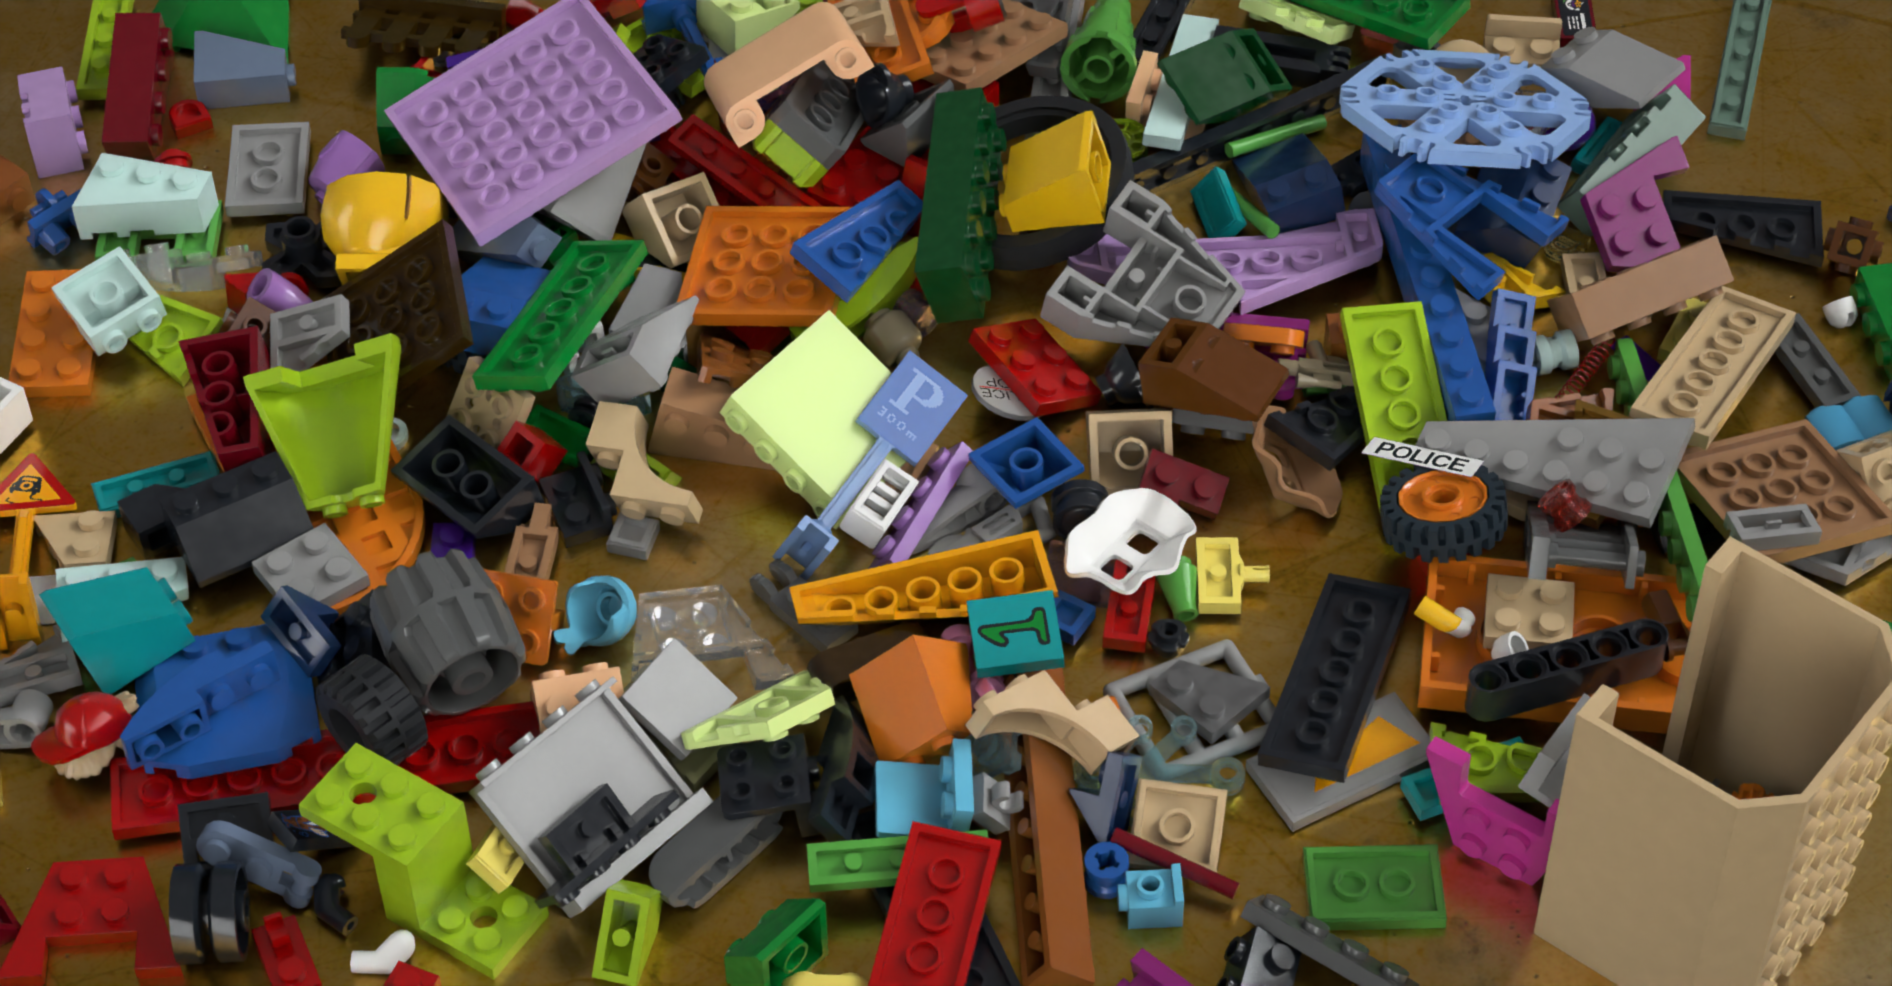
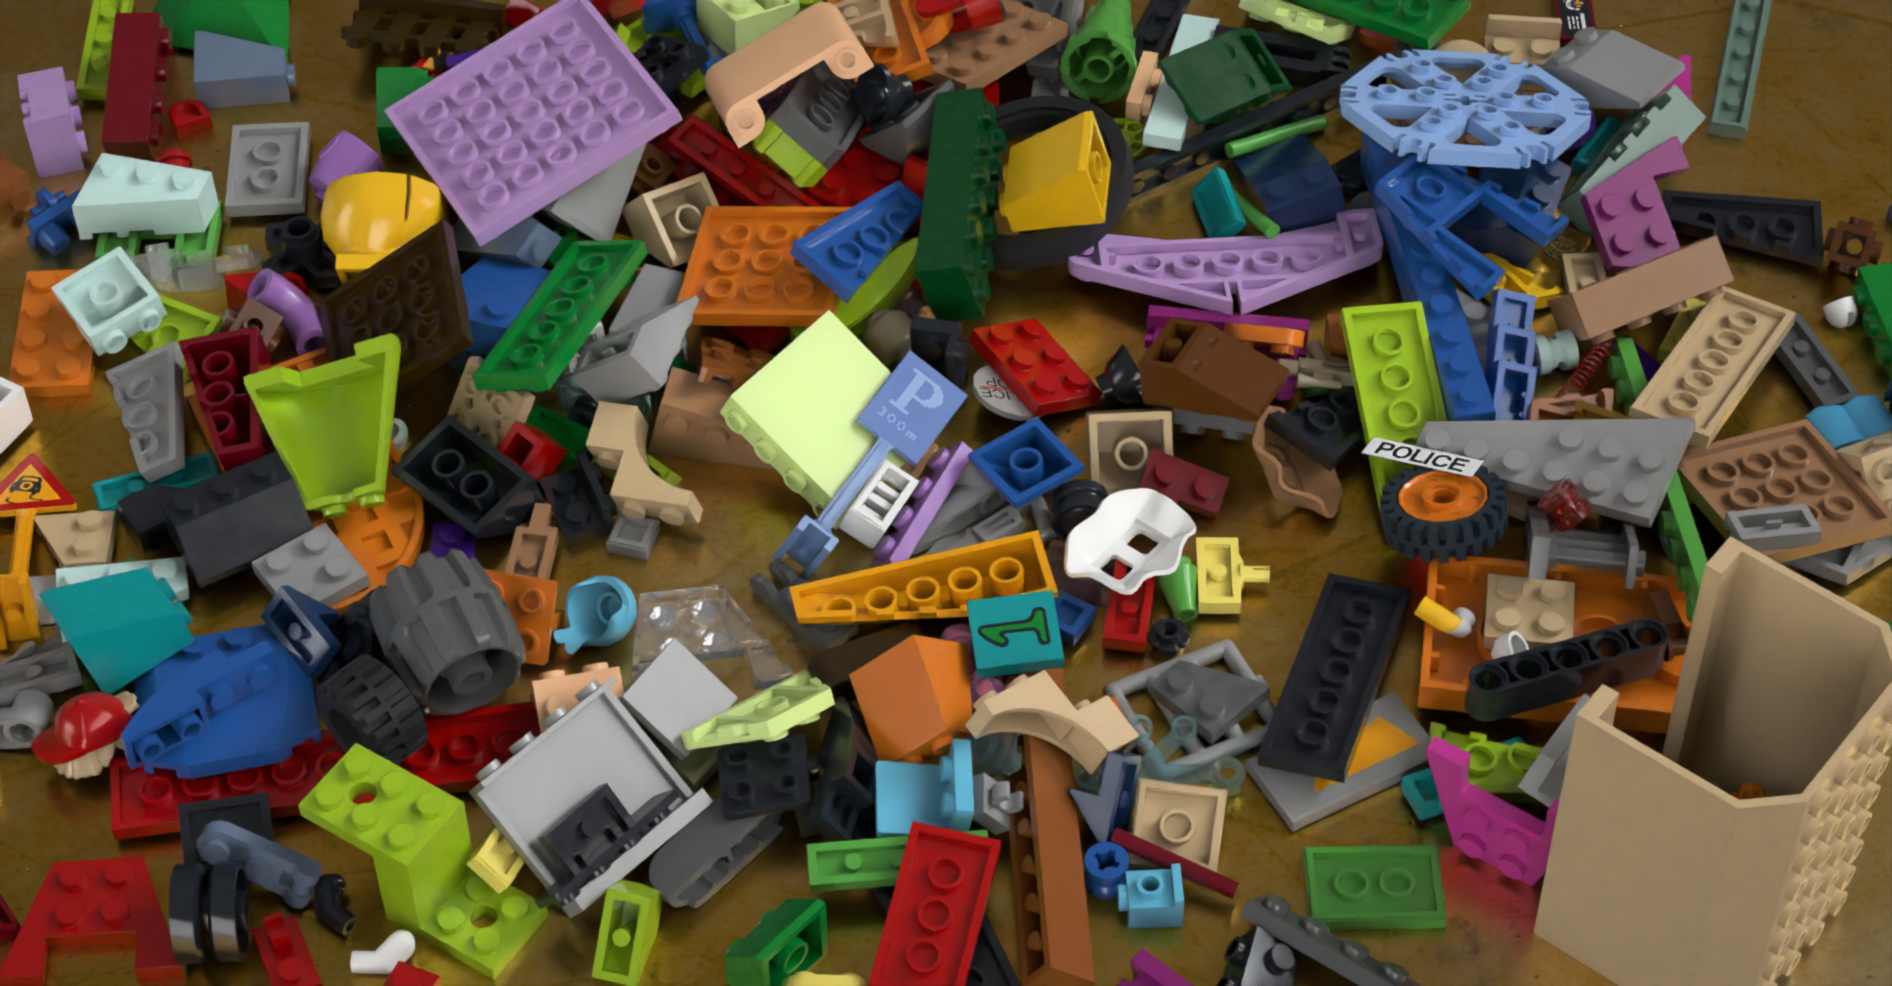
(153, 409): none -> light grey wing
(301, 834): black tile -> none
(308, 332): light grey wing -> none
(941, 347): none -> black bracket
(1157, 280): light grey wedge -> none

